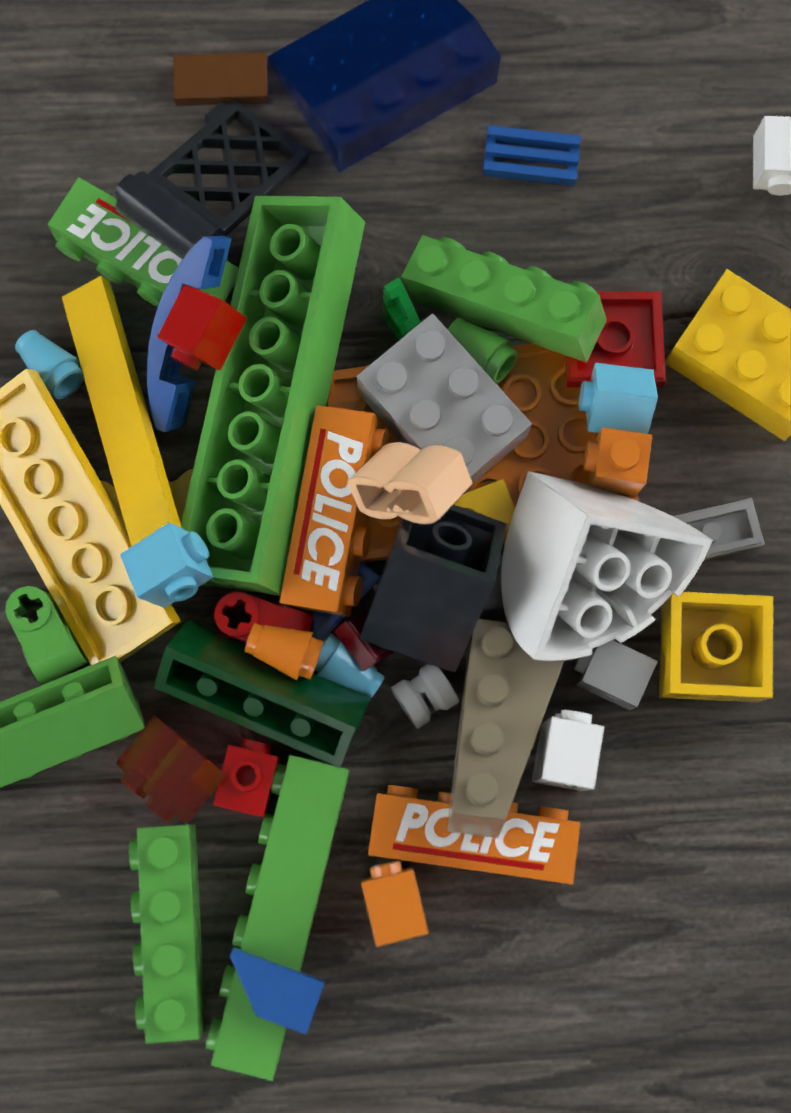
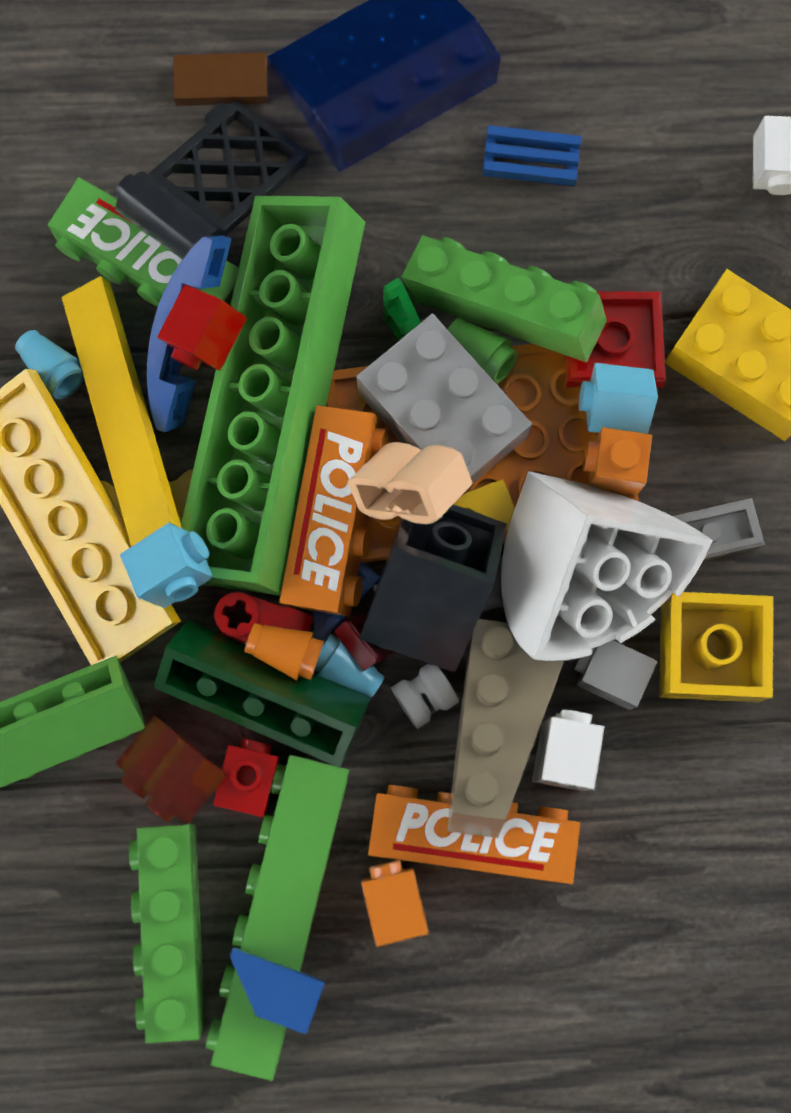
(48, 642): bright green piece -> none

